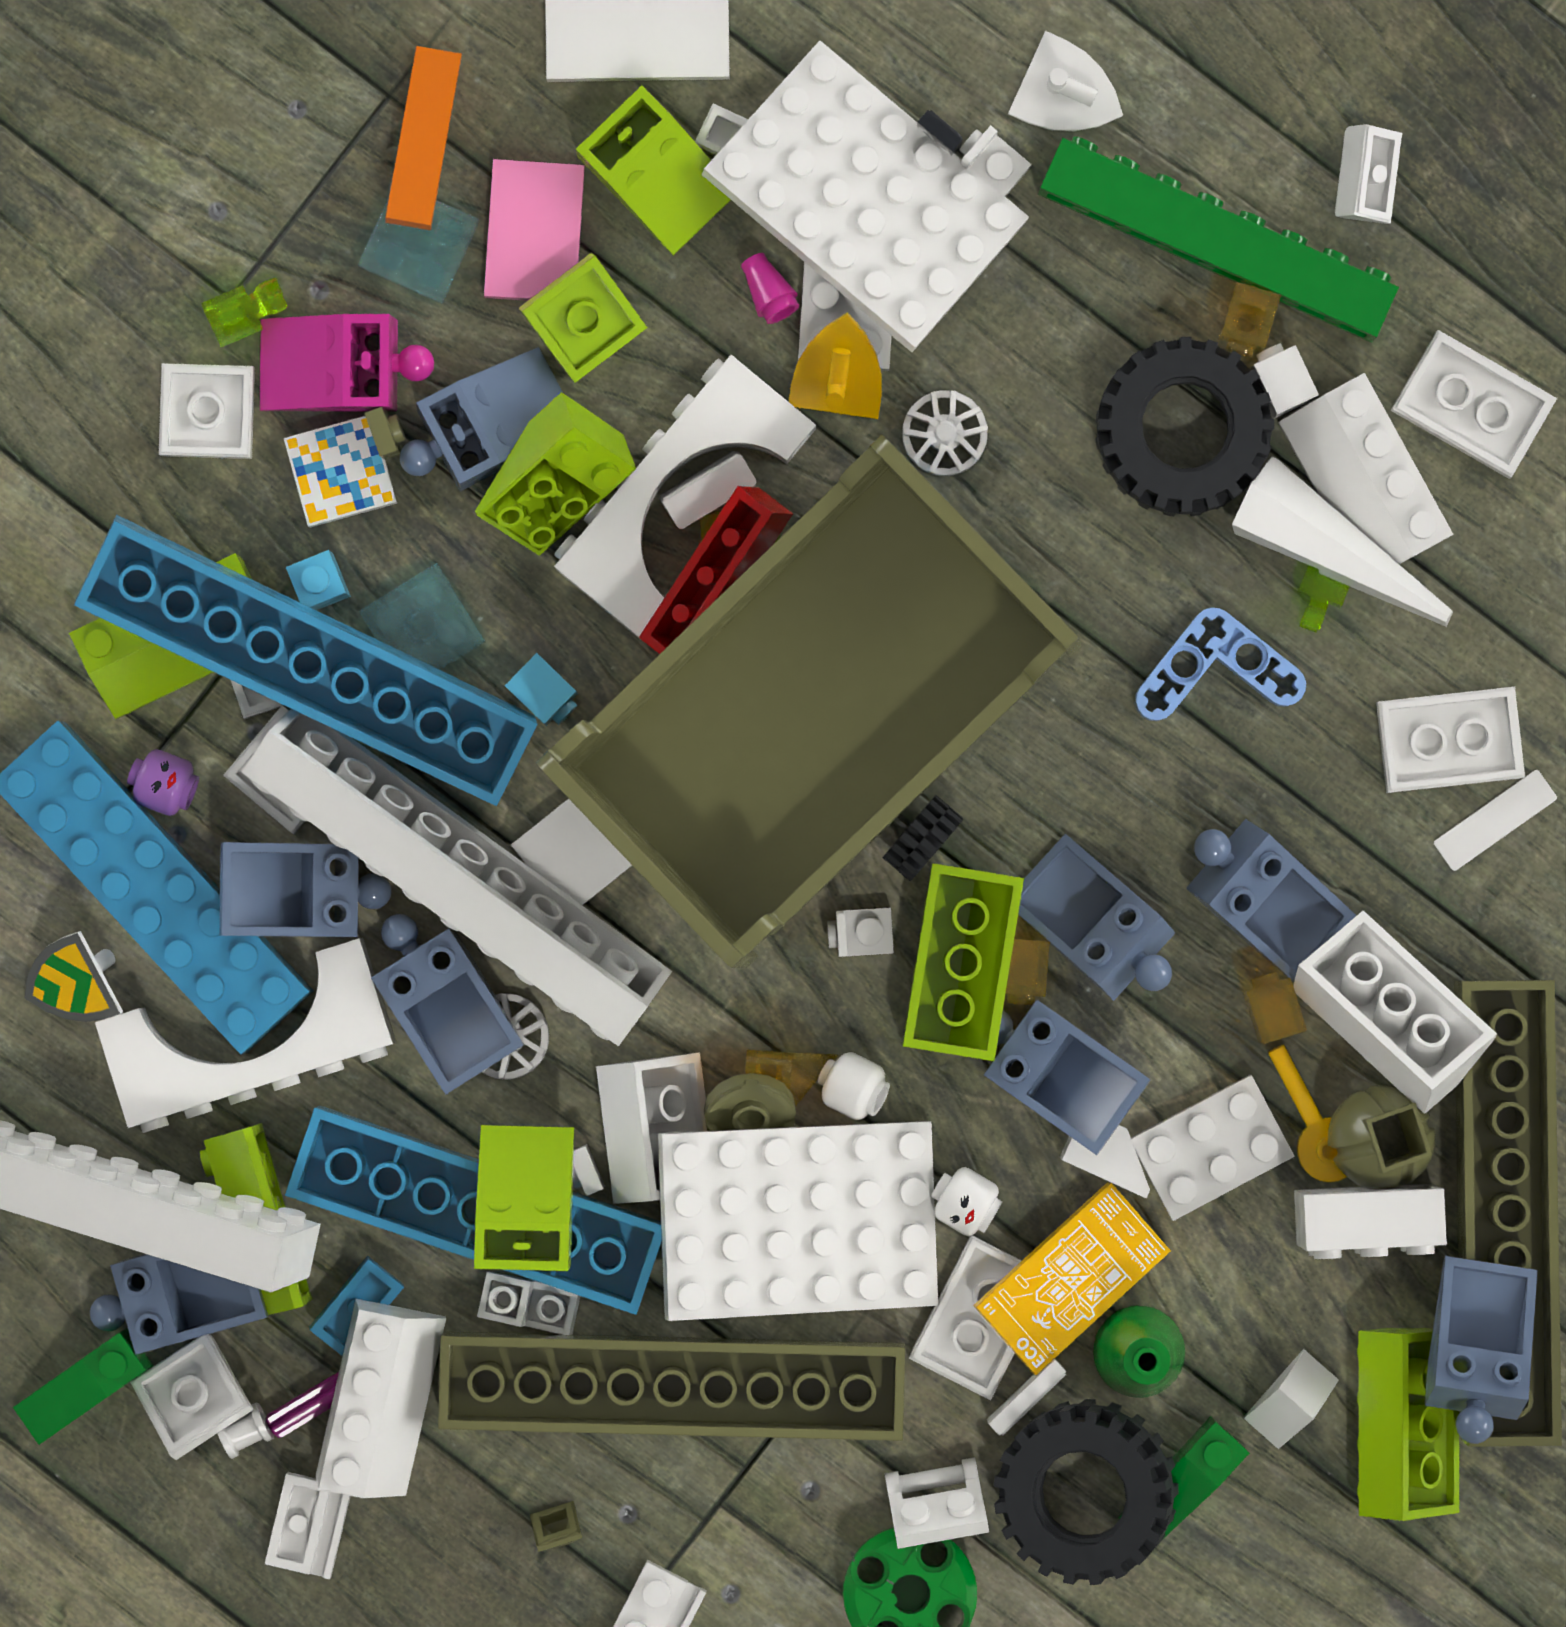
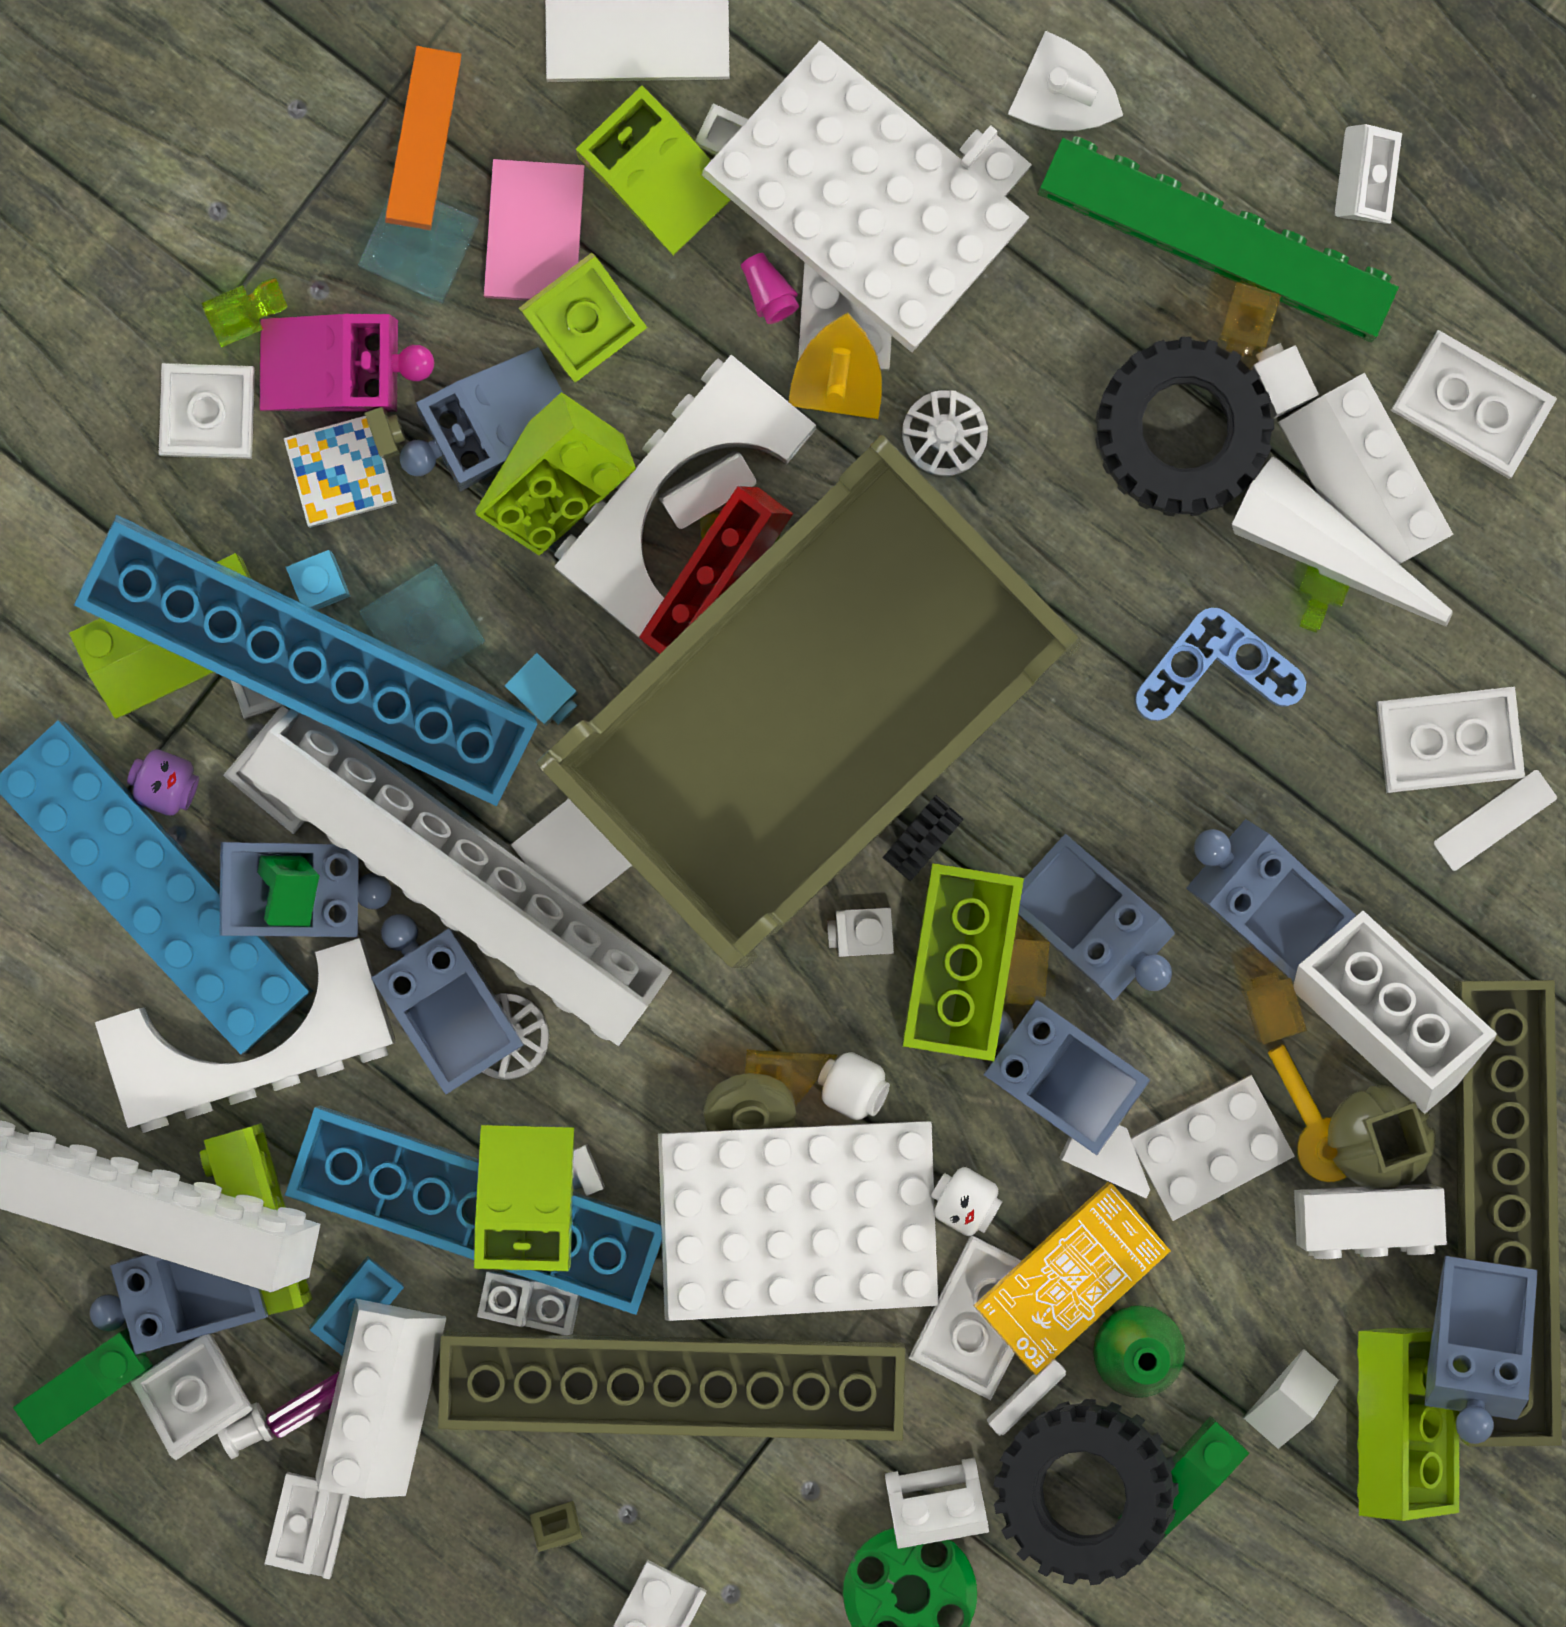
(72, 982): shield -> none
(291, 889): none -> green panel
(636, 1106): white slope -> none
(940, 132): black tile -> none

